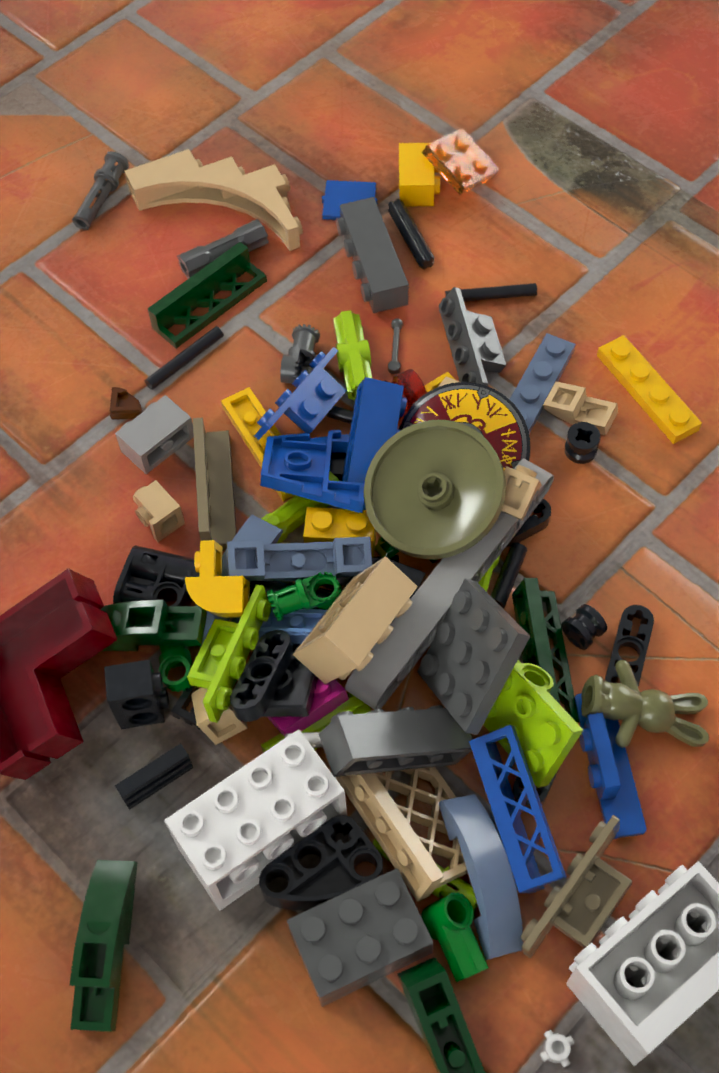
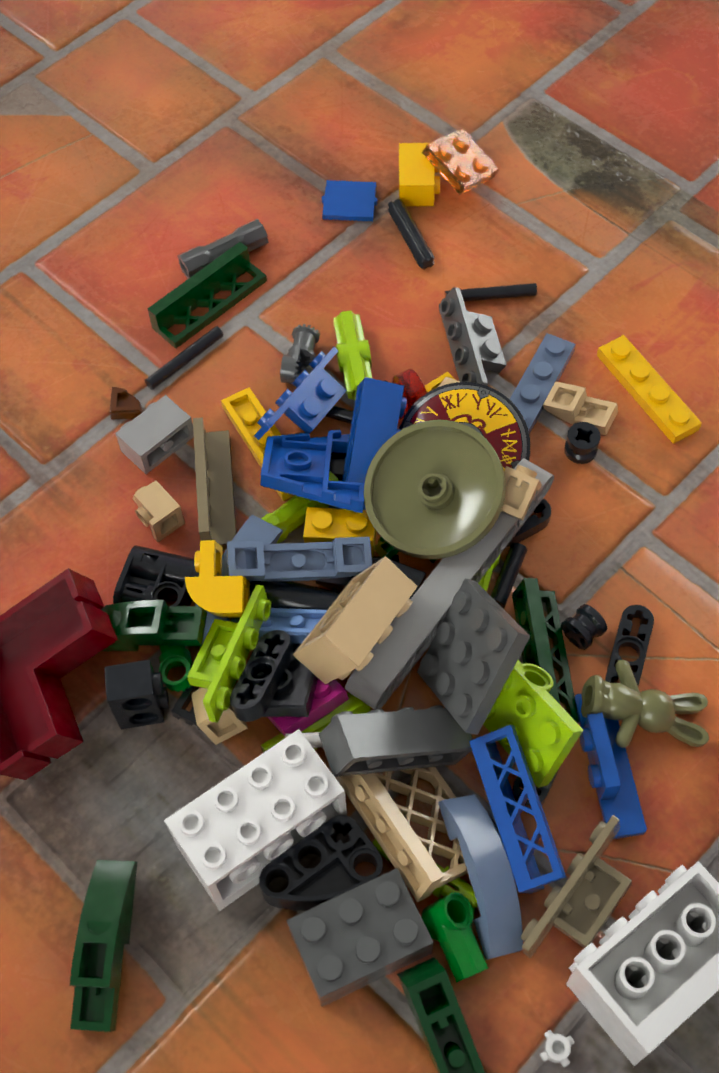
(110, 172): dark grey pin -> none
(154, 776): black tile -> none
(221, 183): tan arch -> none
(303, 595): green connector -> none
(372, 255): dark grey brick -> none
(394, 365): dark grey hinge -> none

